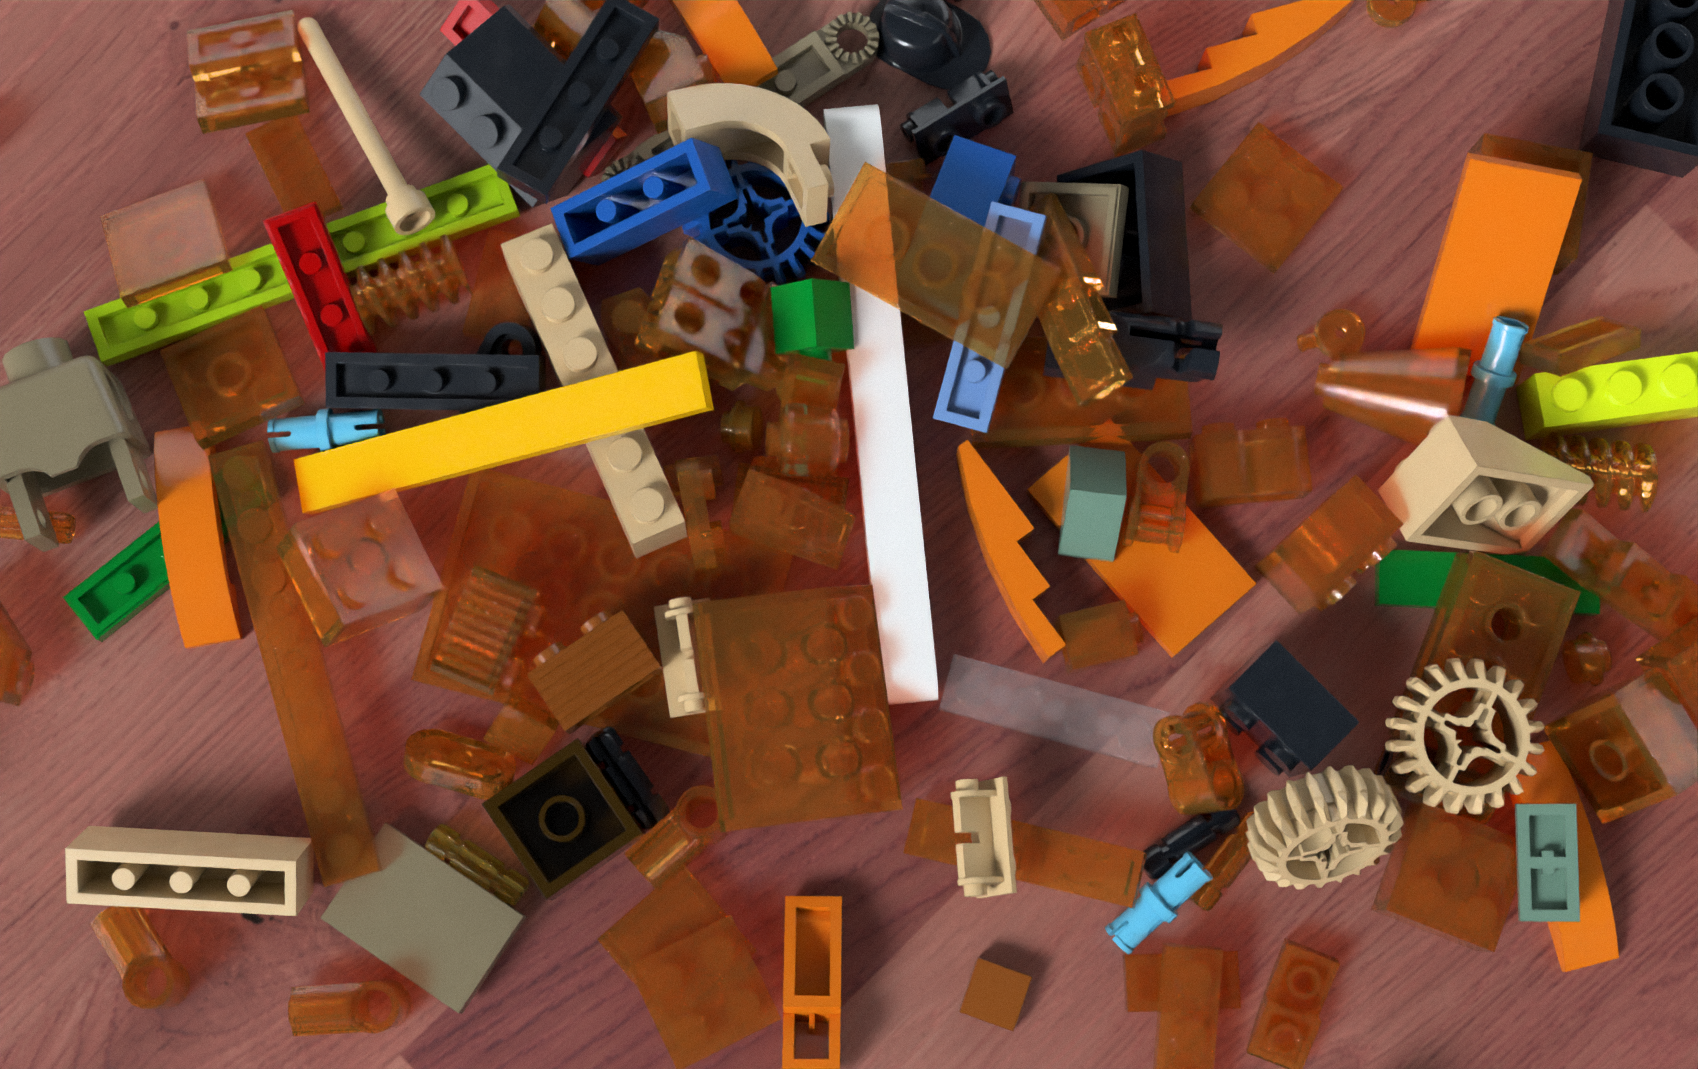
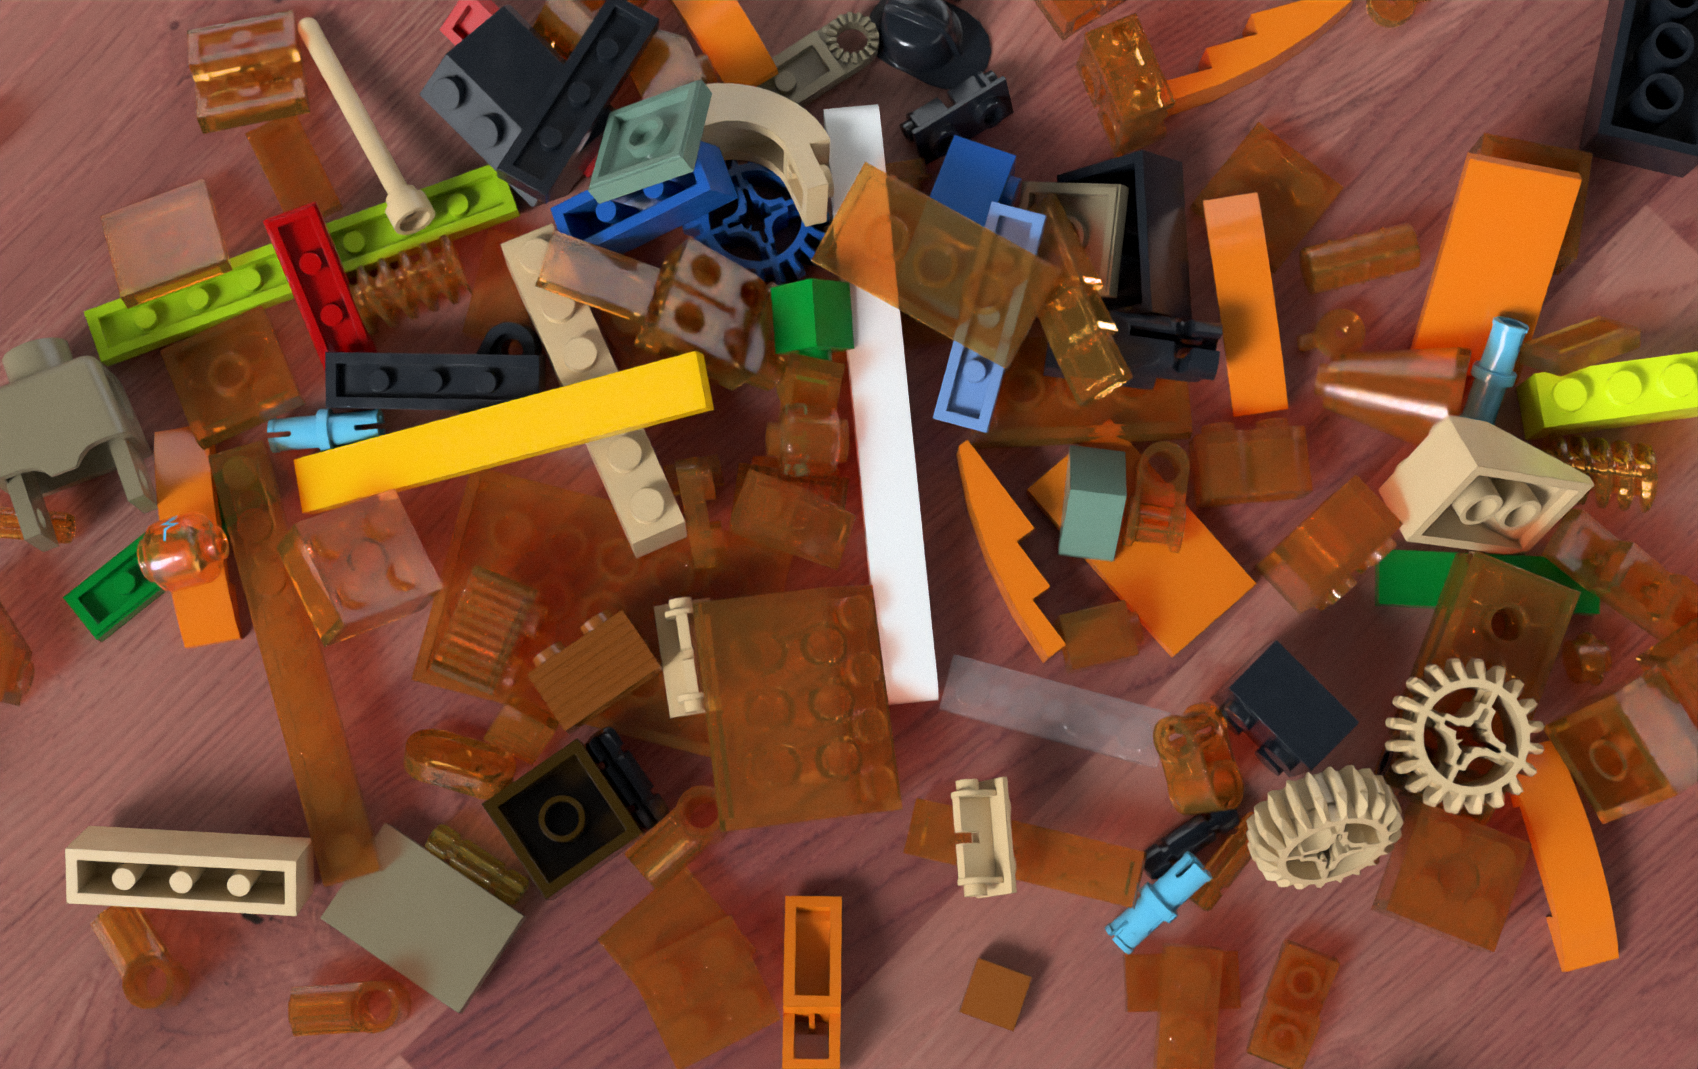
(182, 552): none -> clear orange head
(597, 277): none -> clear orange tile
(650, 141): none -> sand green tile
(742, 427): clear yellow plate -> none
(1246, 304): none -> orange slope
(1359, 258): none -> clear orange axle
(1547, 862): sand green hinge -> none

